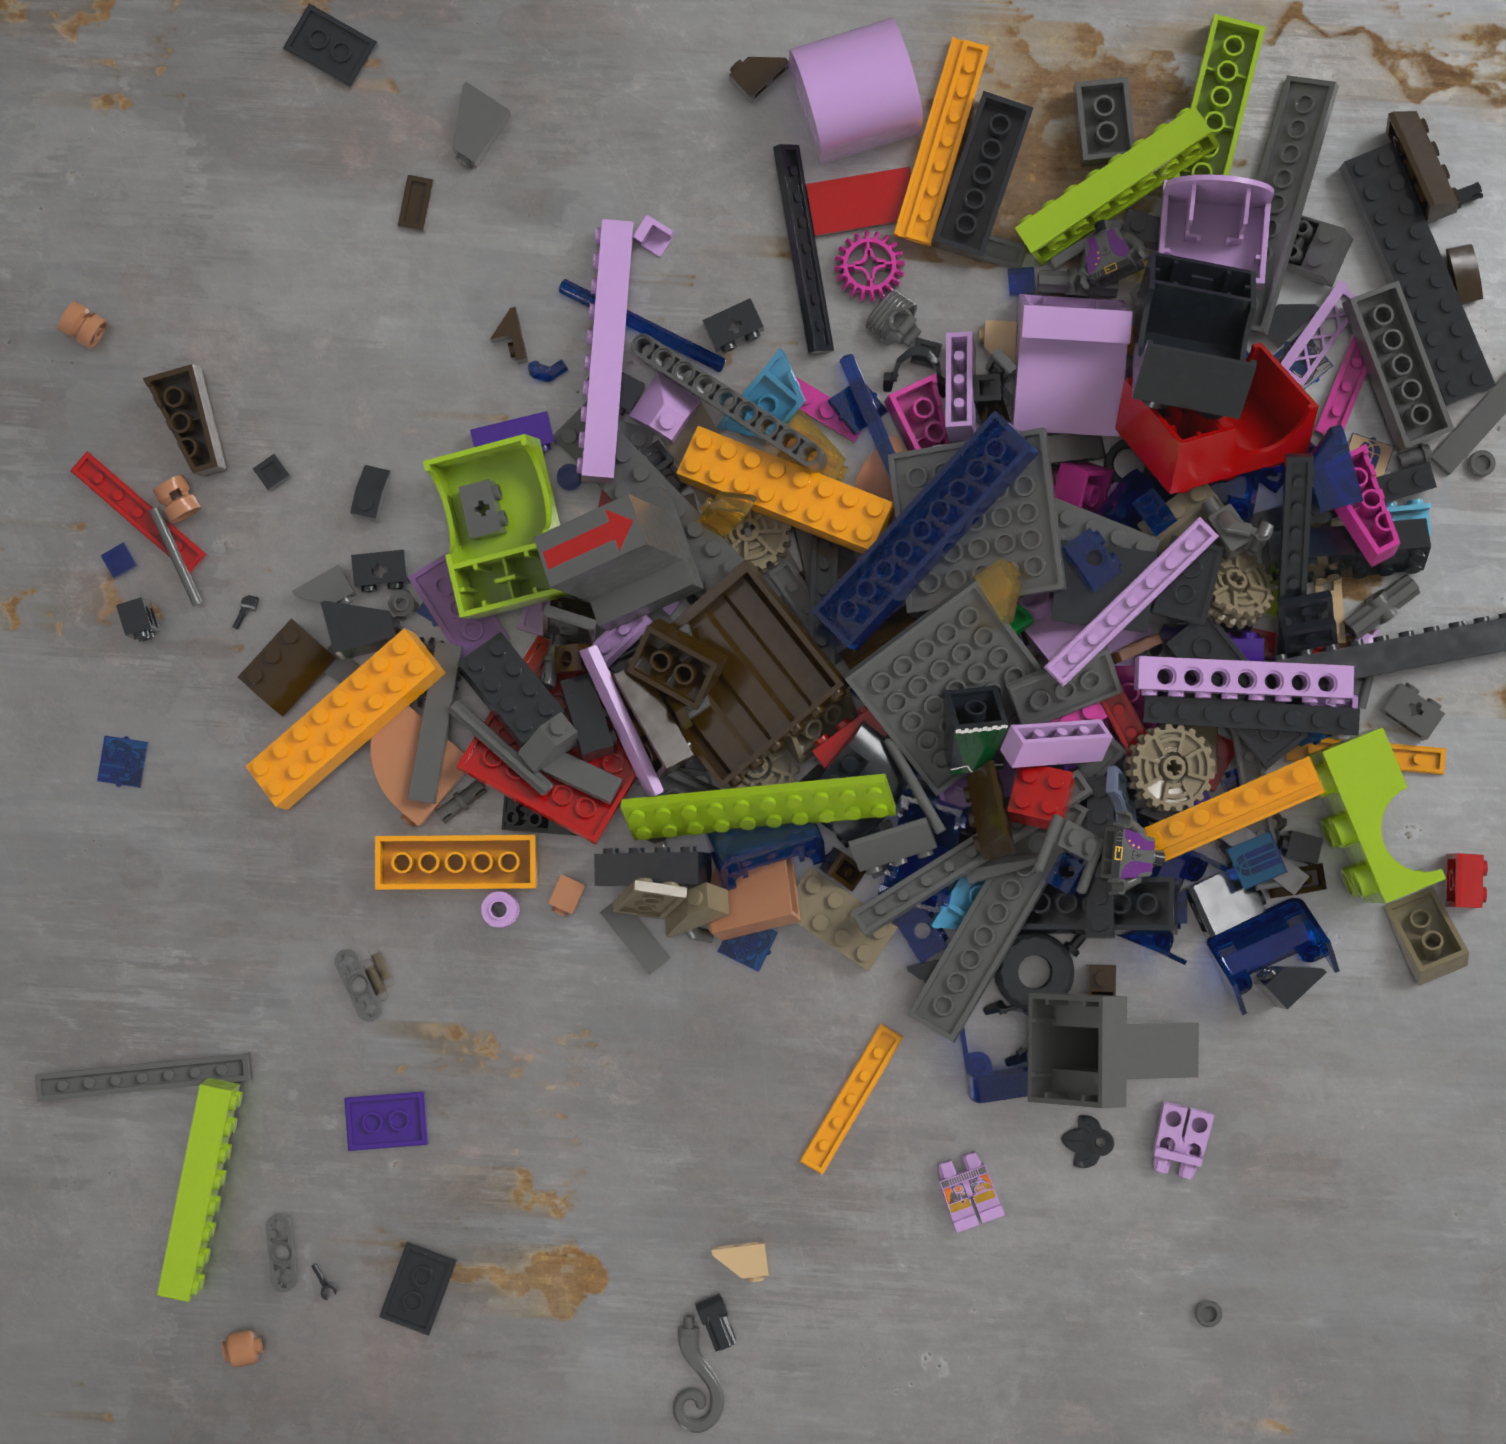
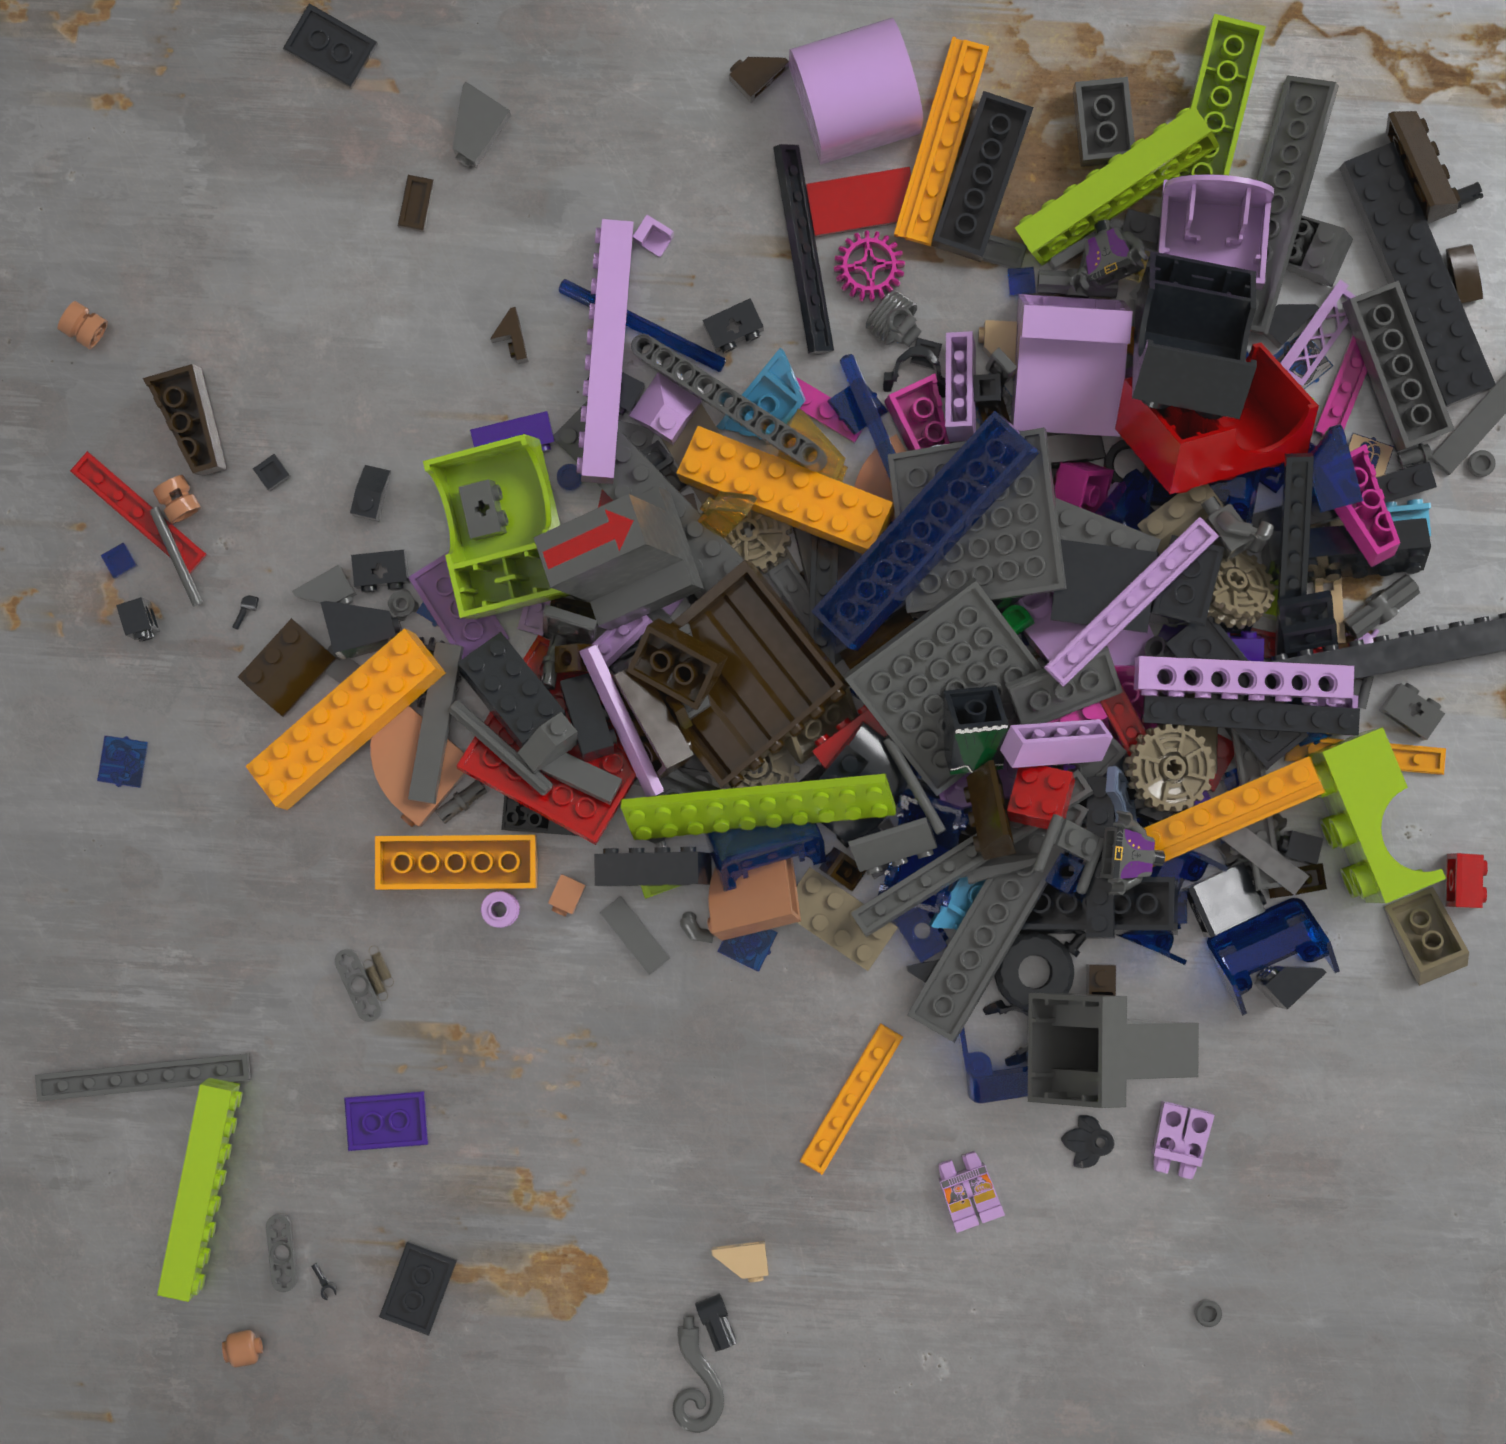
(546, 373): clear blue arm -> none
(649, 898): dark tan plate -> none
(701, 906): dark tan slope -> none
(1001, 588): clear yellow slope -> none
(1077, 554): clear blue brick -> none
(1135, 648): reddish brown tile -> none
(1154, 511): clear blue brick -> none
(1257, 860): piece -> none

